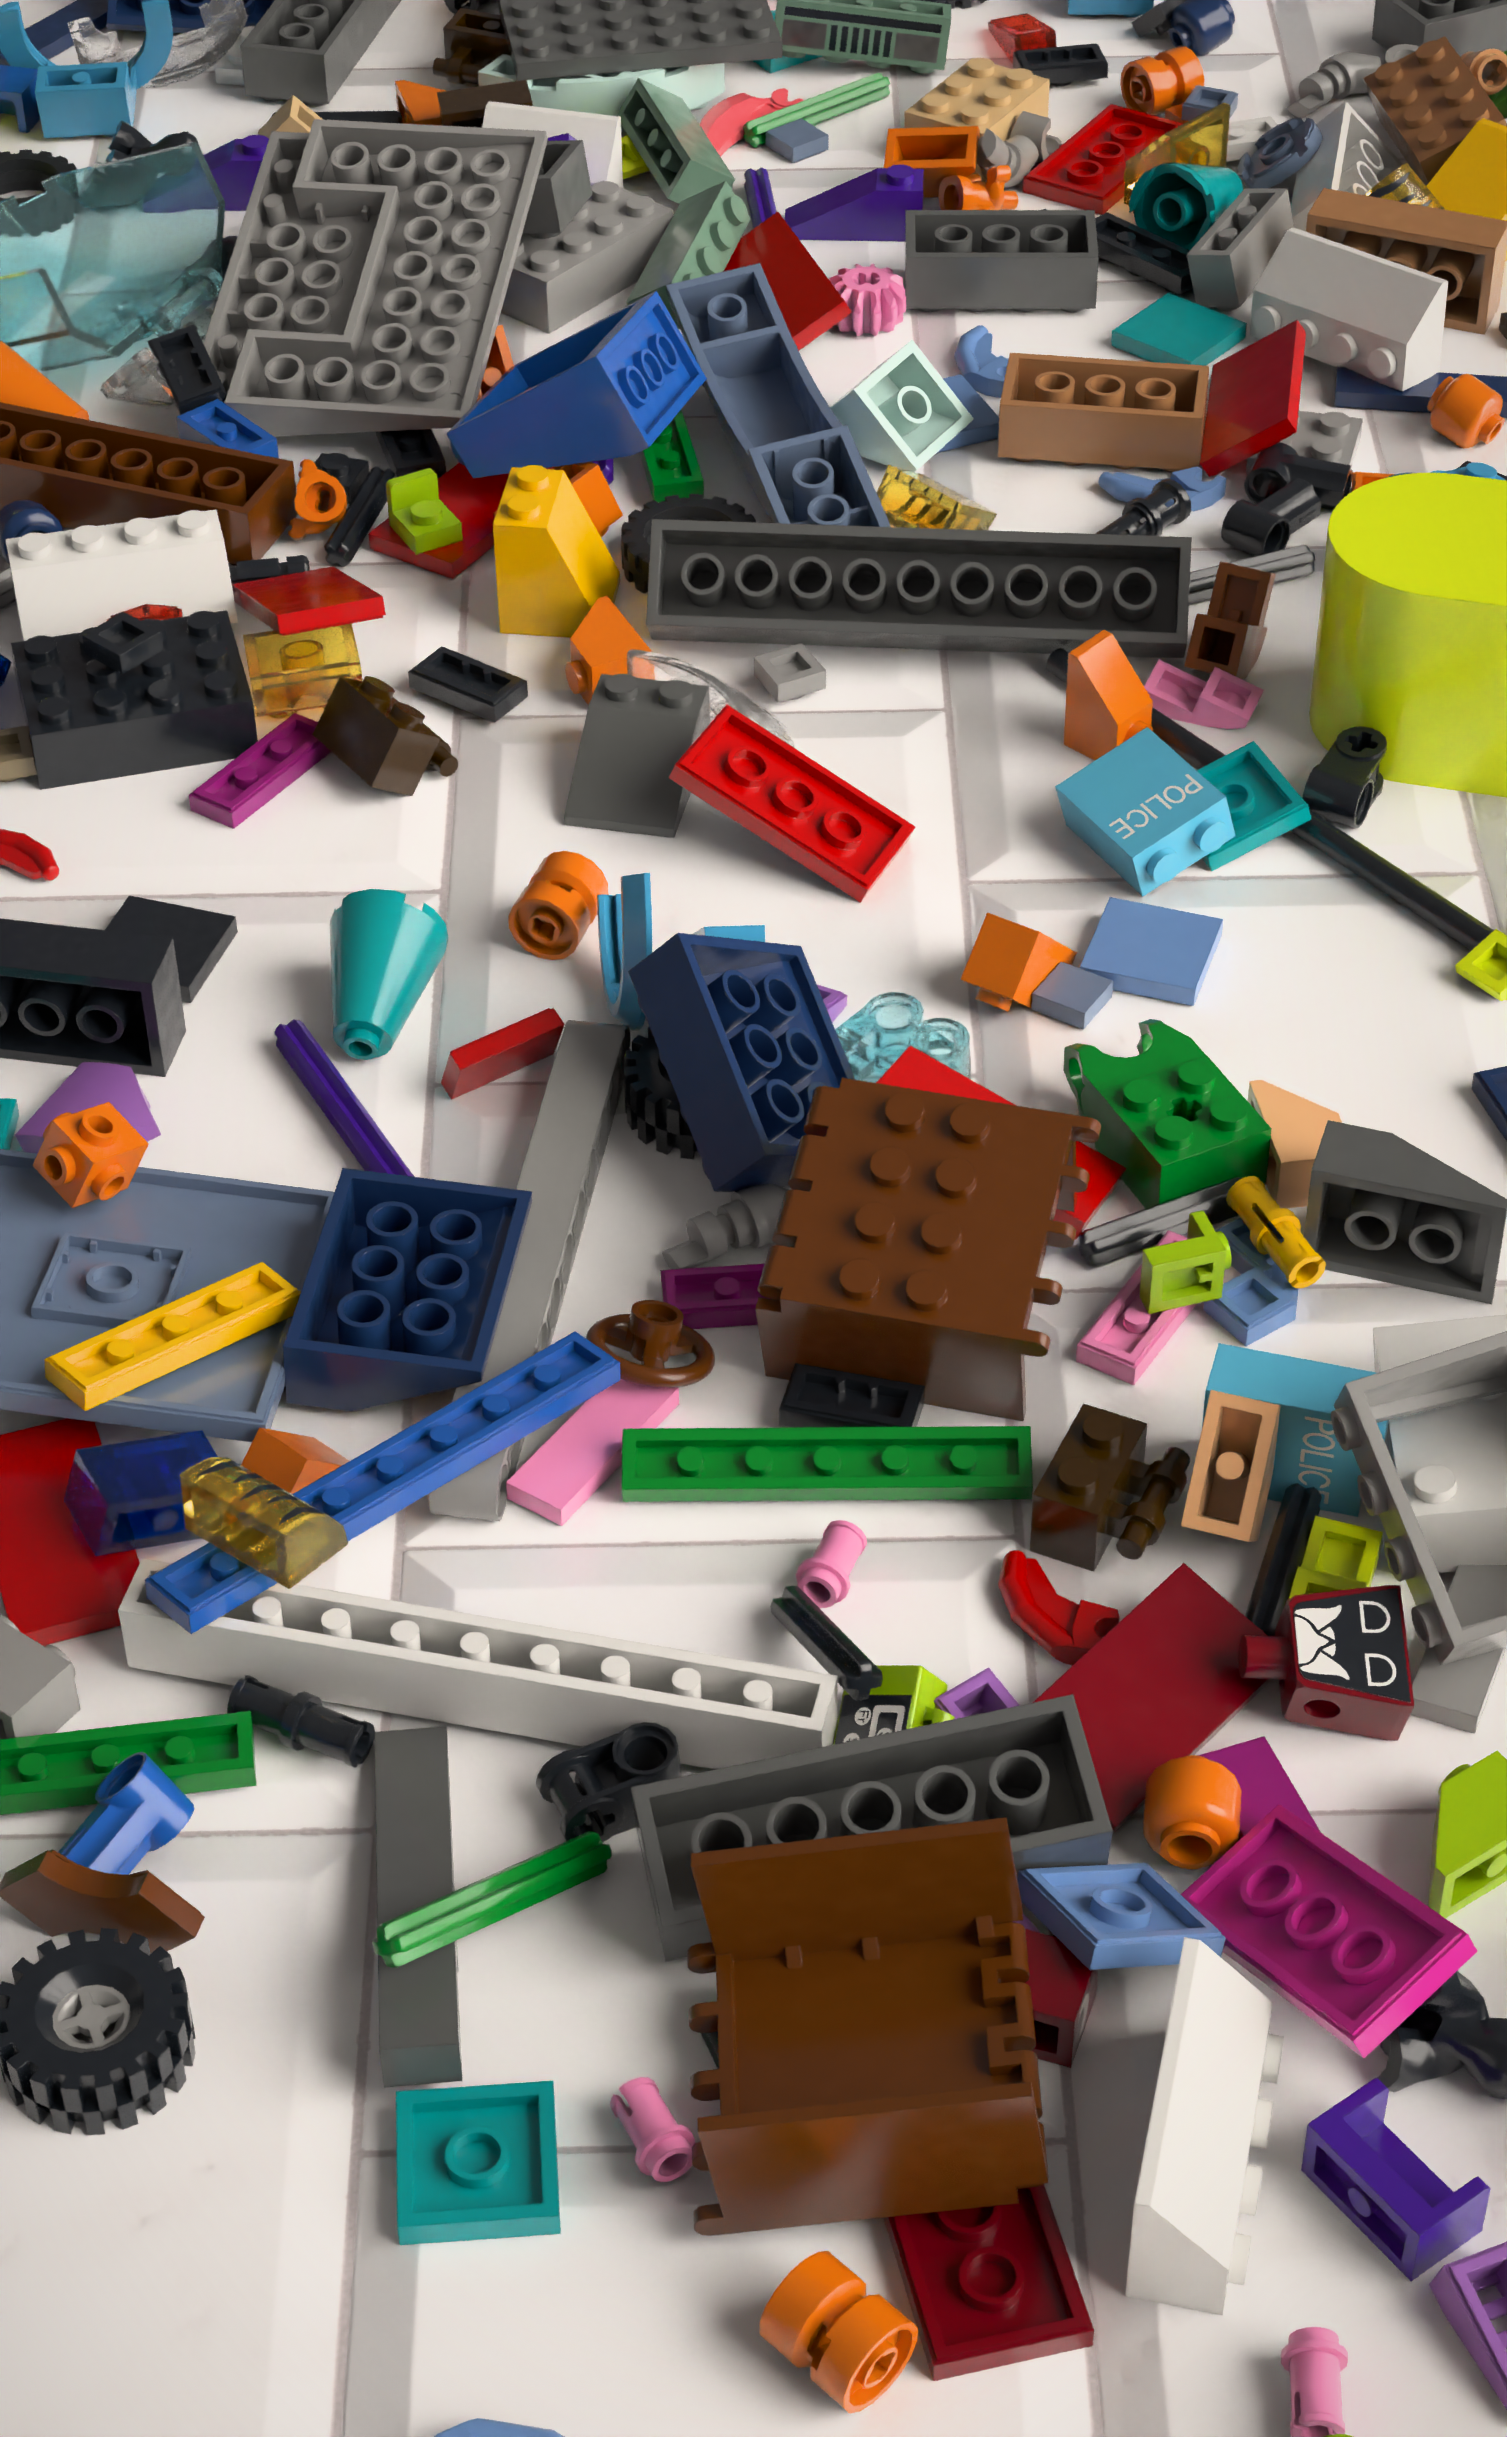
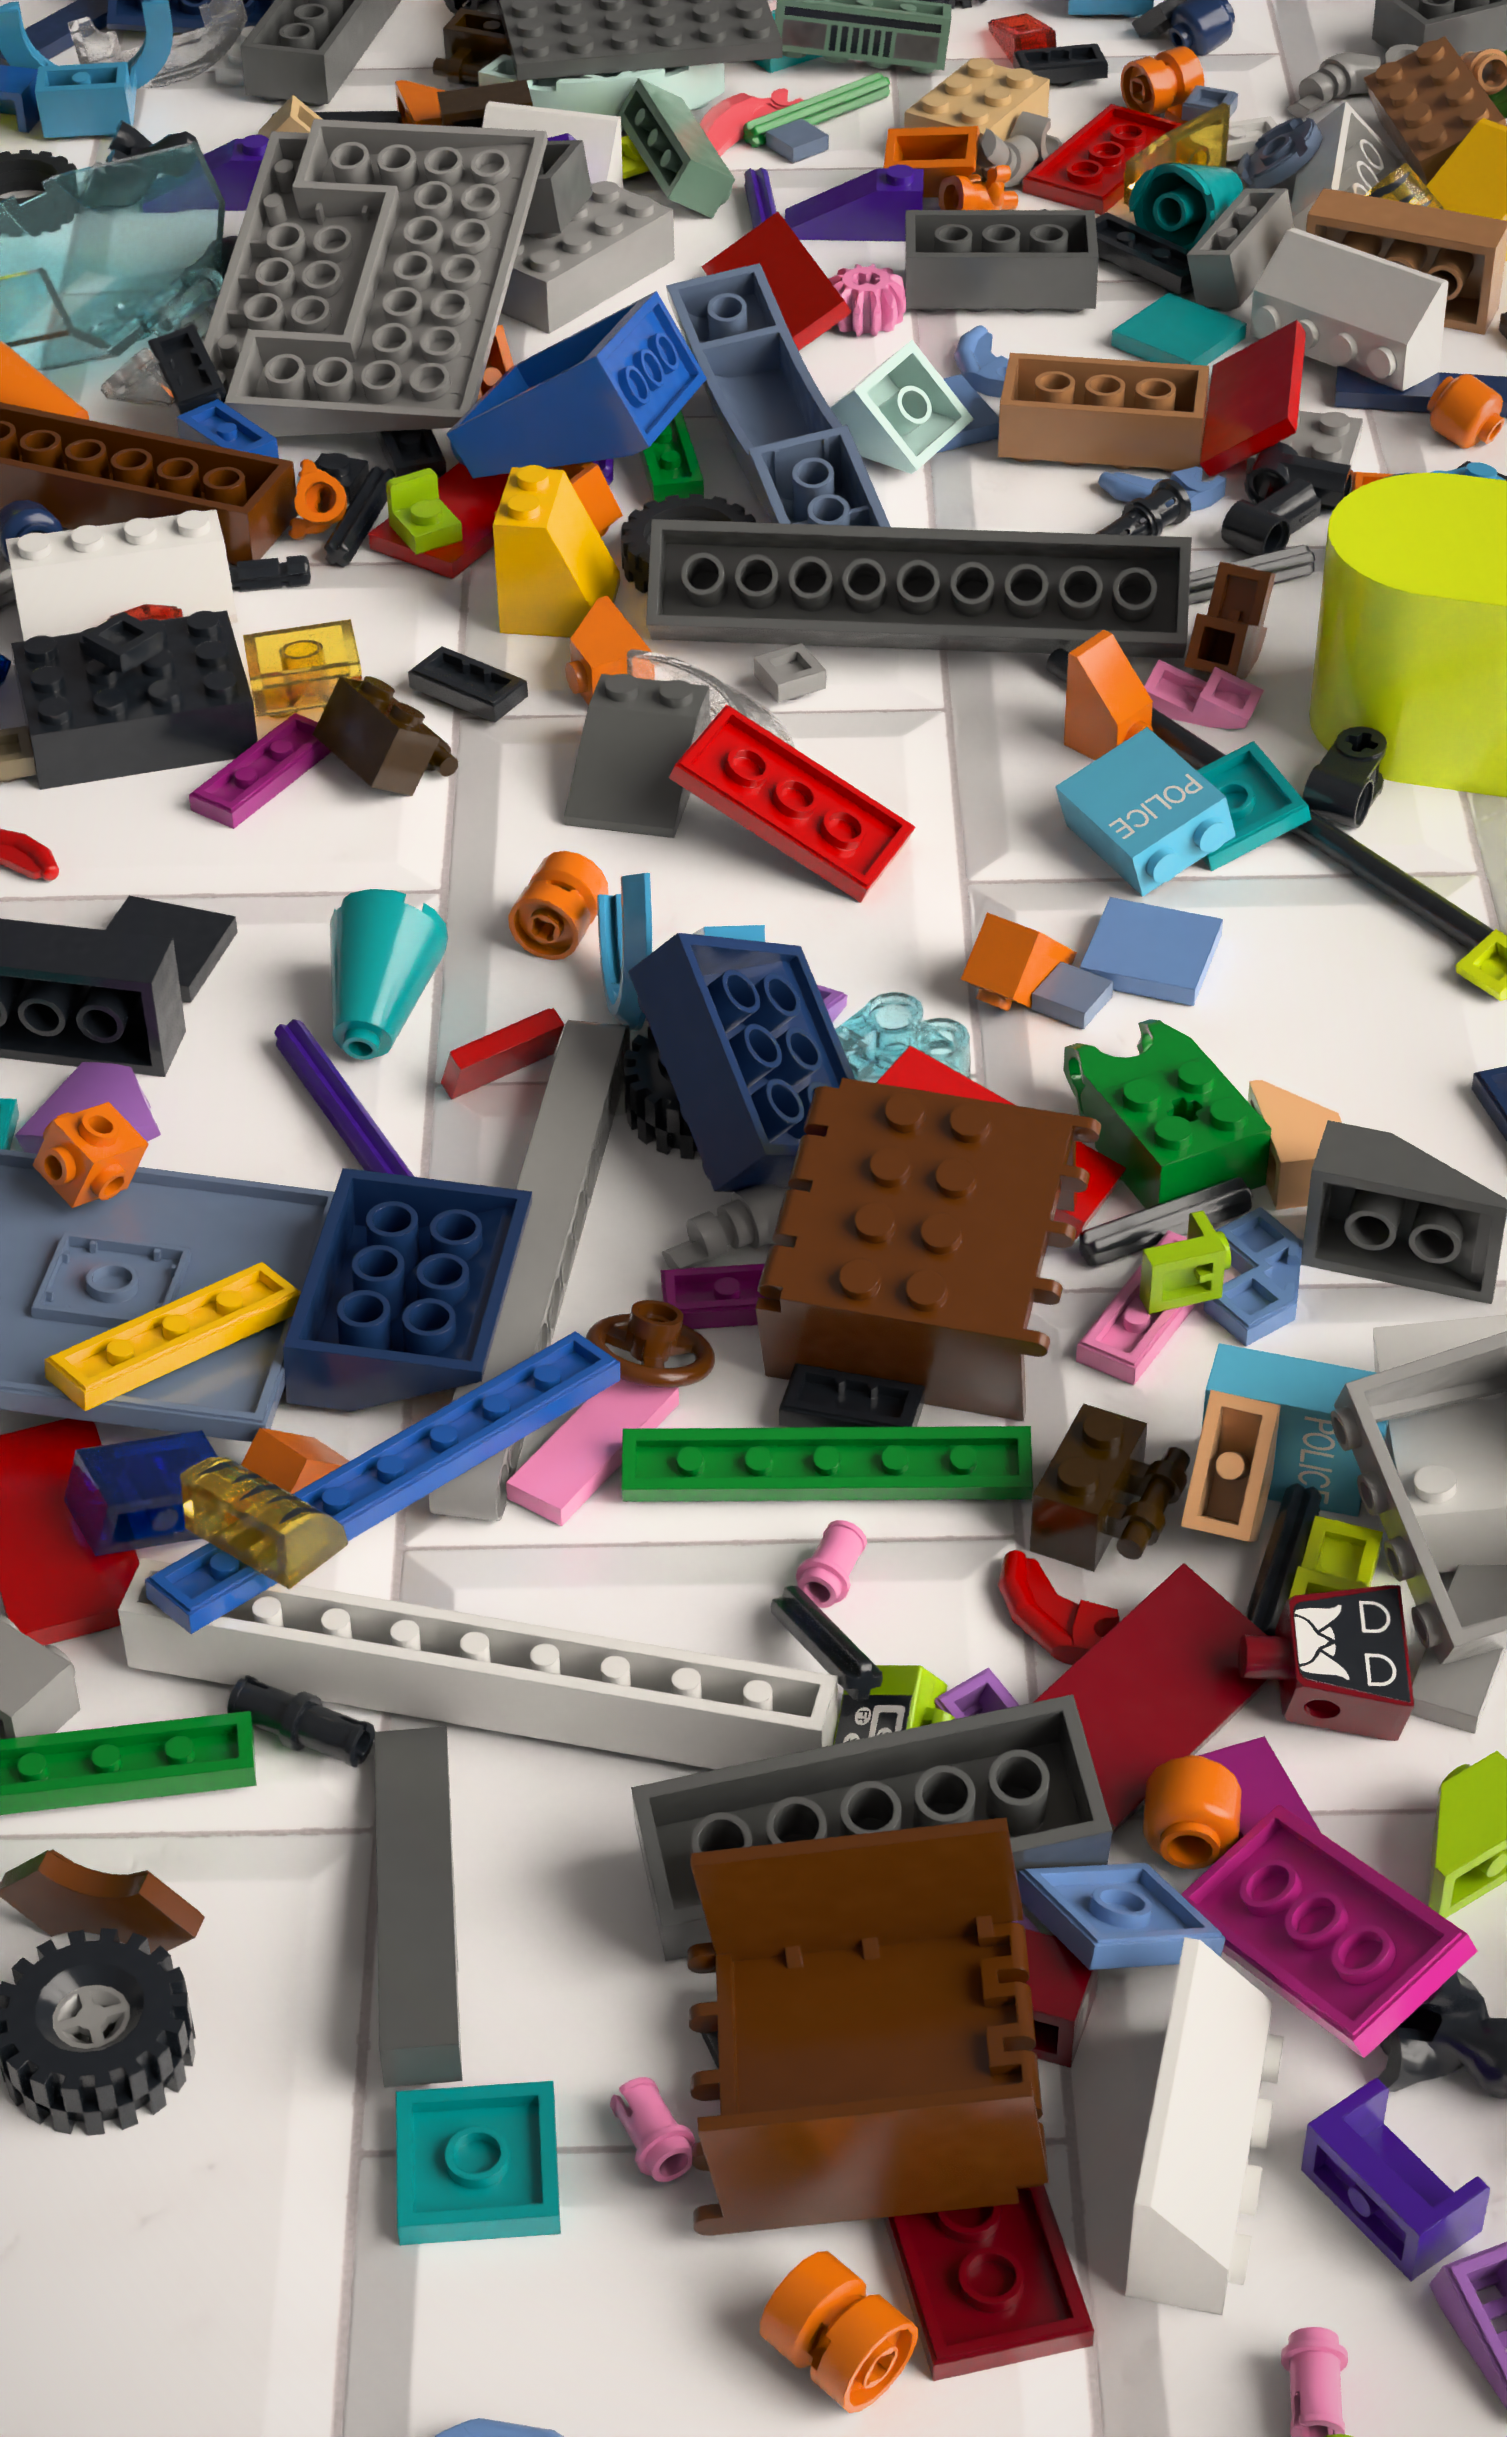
(134, 1815): blue piece -> none
(309, 600): red tile -> none
(491, 1899): green axle -> none
(605, 1778): black piece -> none
(695, 242): sand green brick -> none
(921, 502): clear yellow brick -> none
(1294, 1255): yellow pin -> none

